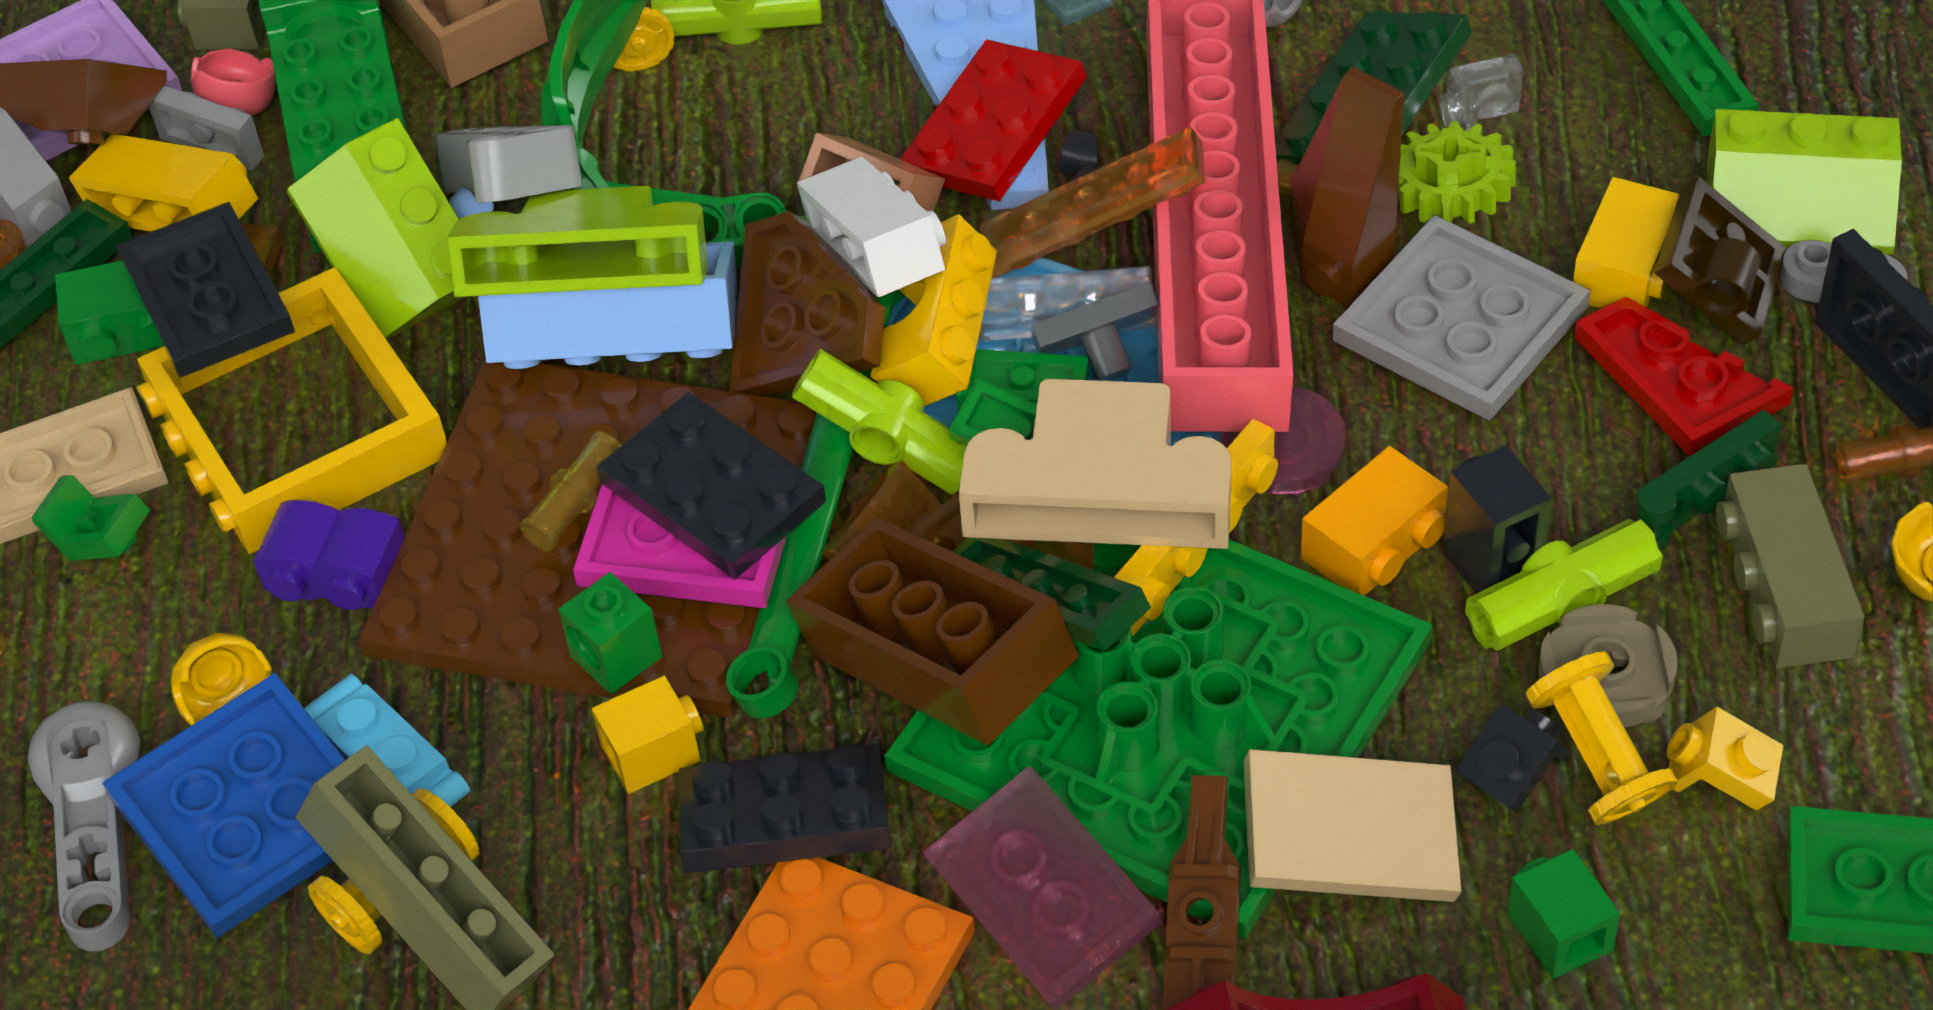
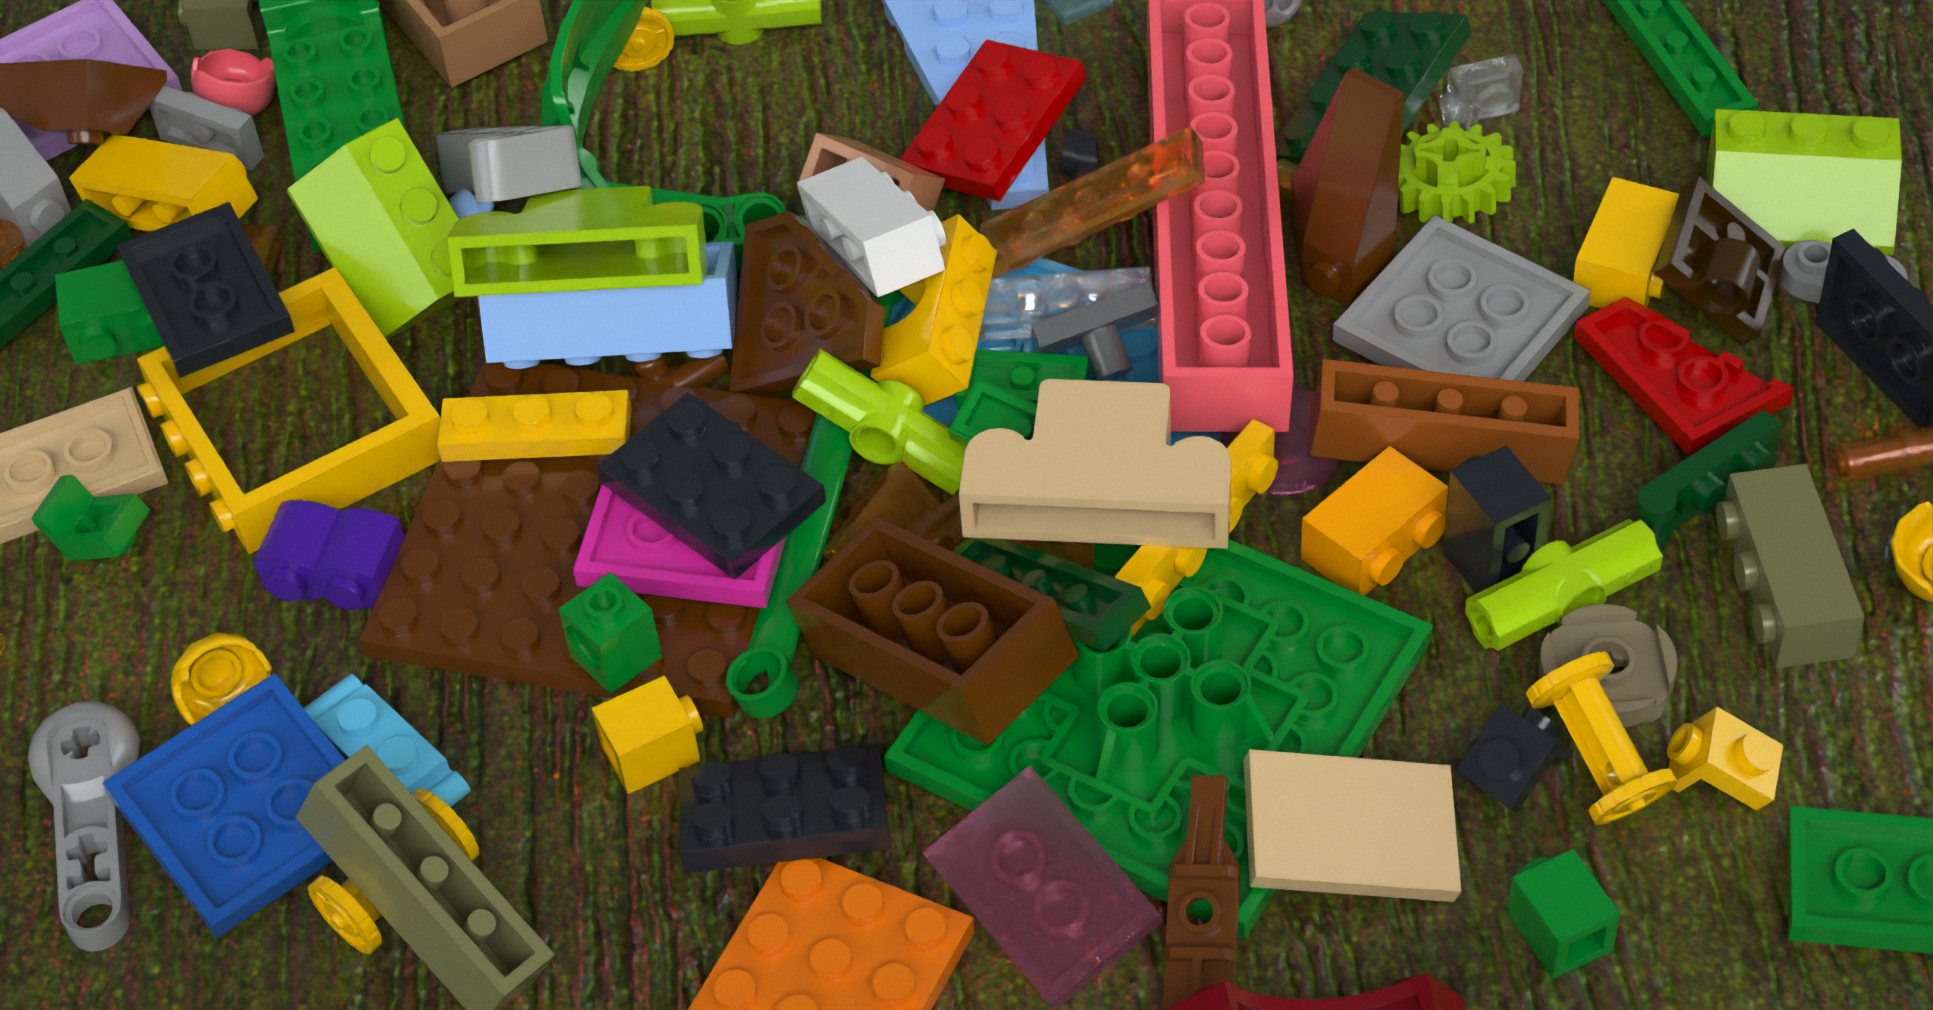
(534, 425): none -> yellow plate
(571, 493): clear yellow pin -> none
(694, 372): none -> reddish brown arm
(1442, 418): none -> dark orange brick

